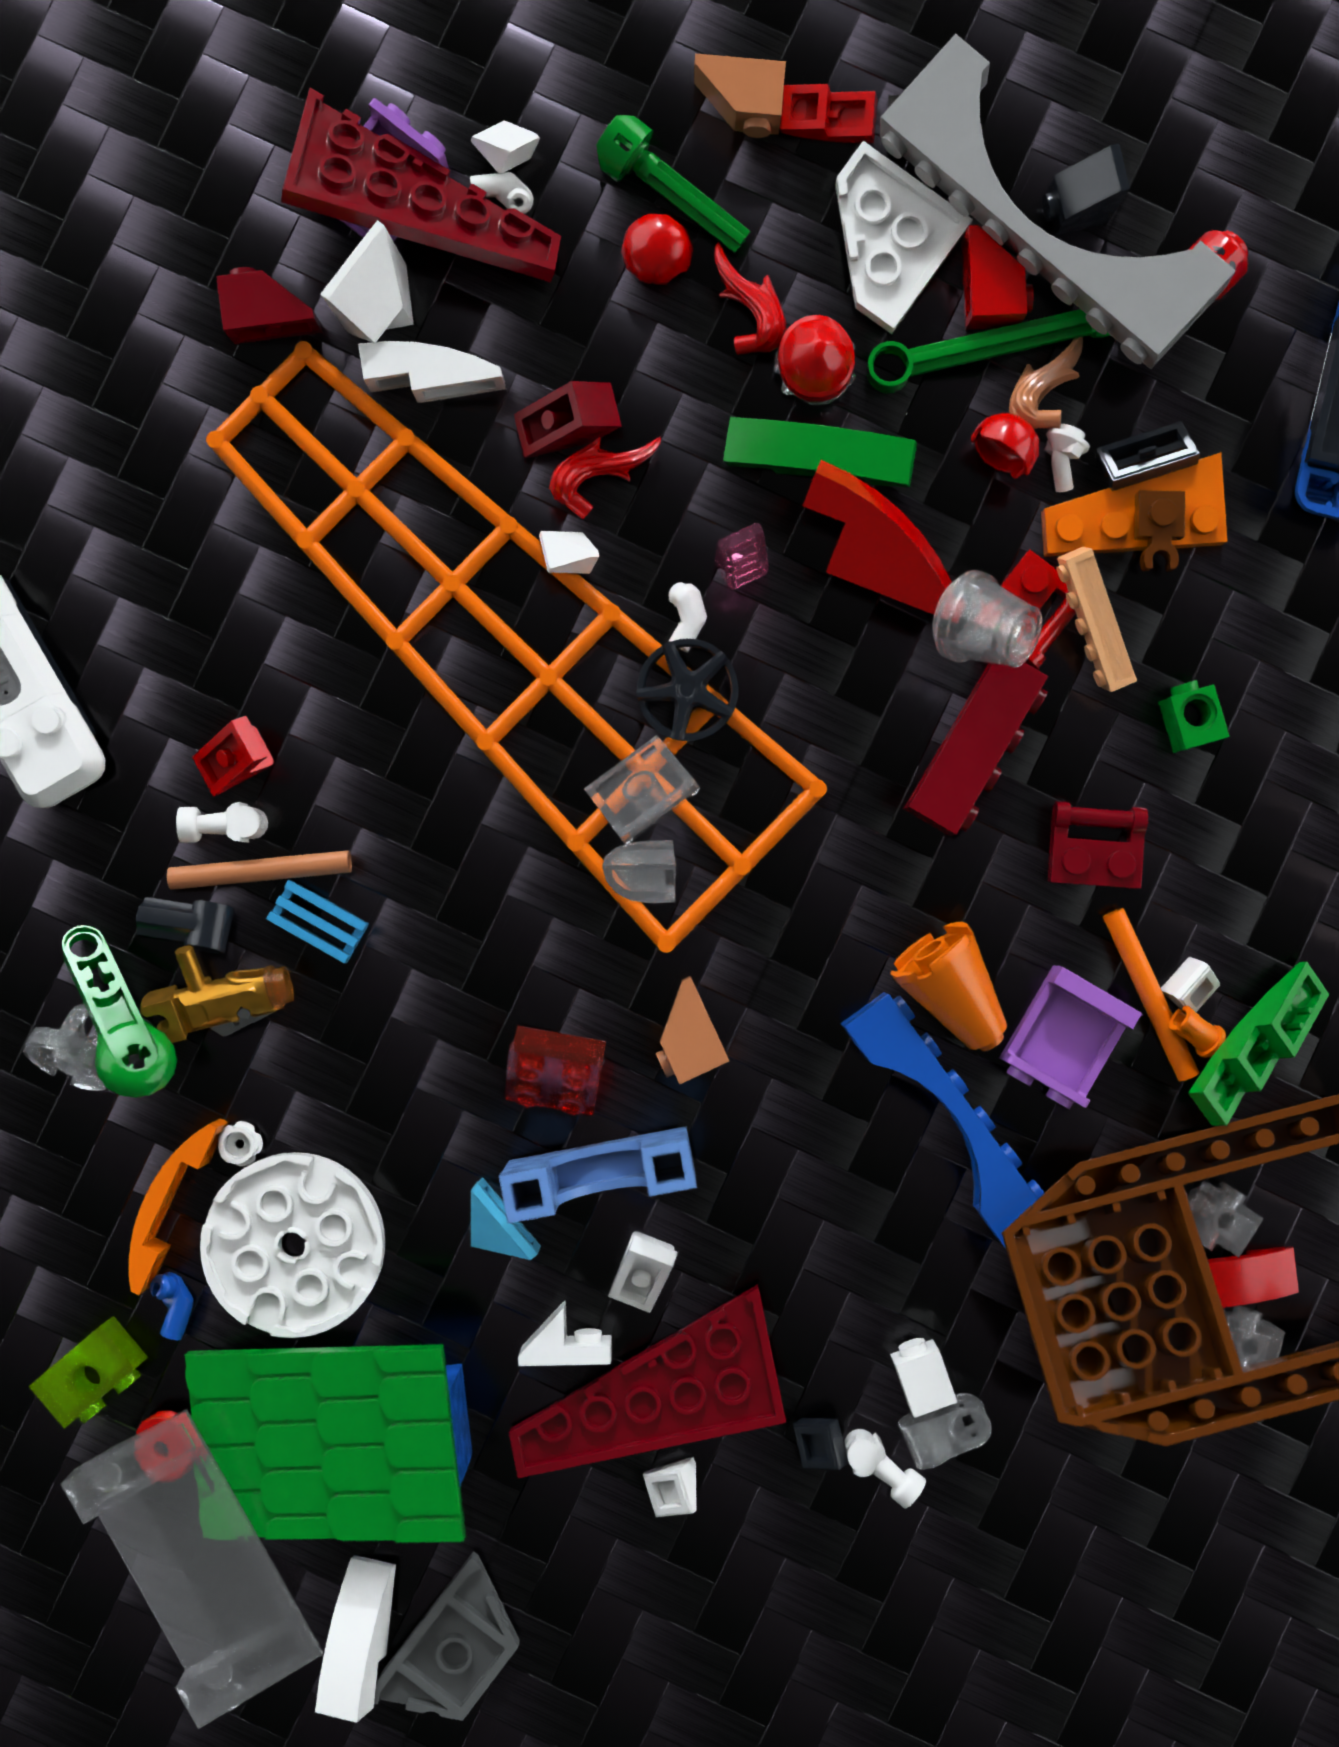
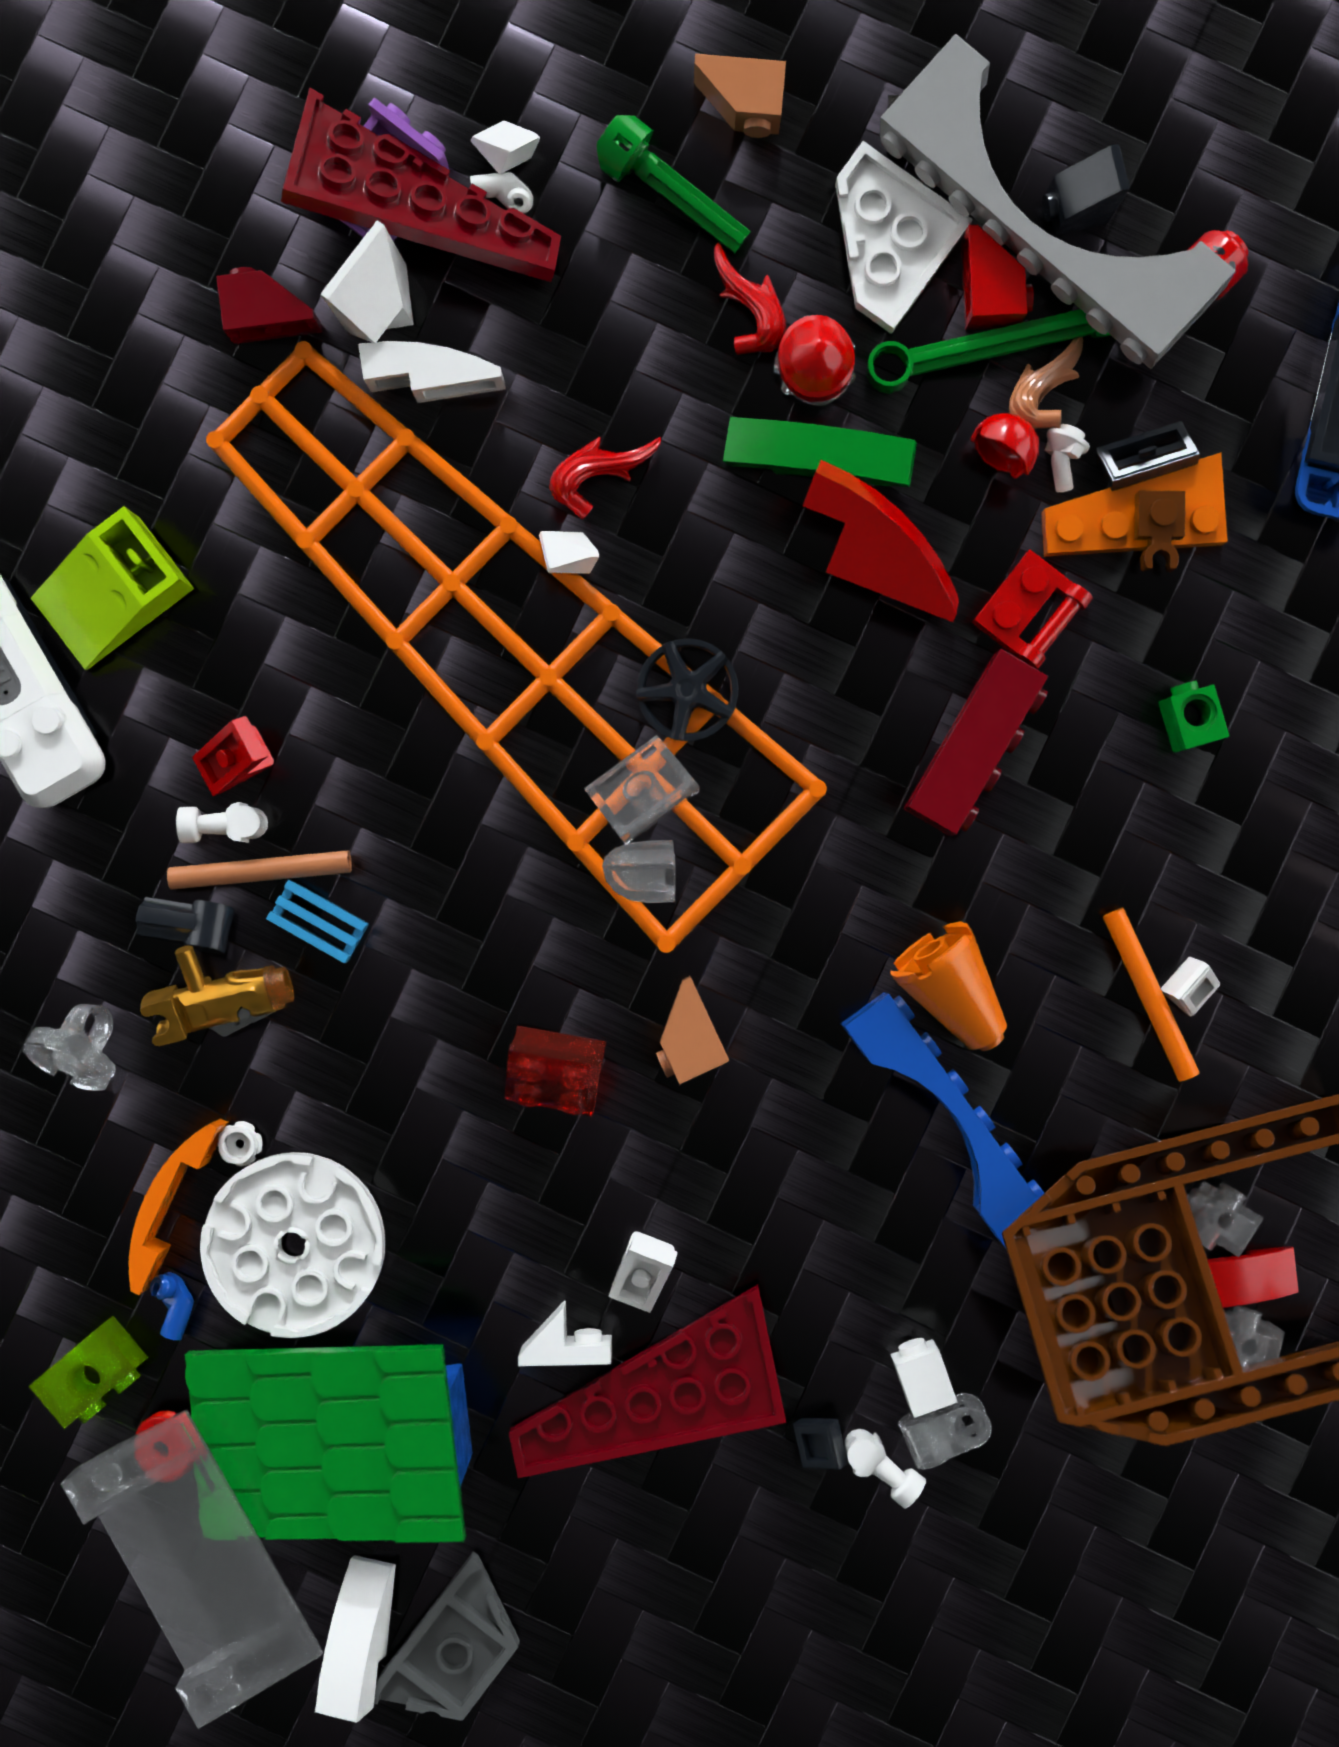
(110, 587): none -> lime slope
(118, 1022): beam -> none
(491, 1229): medium azure slope -> none
(542, 1182): medium blue arch -> none
(567, 418): dark red slope -> none
(656, 249): red hair -> none
(672, 1488): white slope -> none
(691, 611): white arm -> none
(742, 556): clear pink slope -> none
(830, 116): red slope -> none
(985, 622): clear piece -> none
(1067, 1036): medium lavender panel -> none
(1096, 619): light nougat piece -> none
(1097, 860): dark red plate -> none
(1197, 1031): orange axle -> none
(1252, 1049): green slope -> none

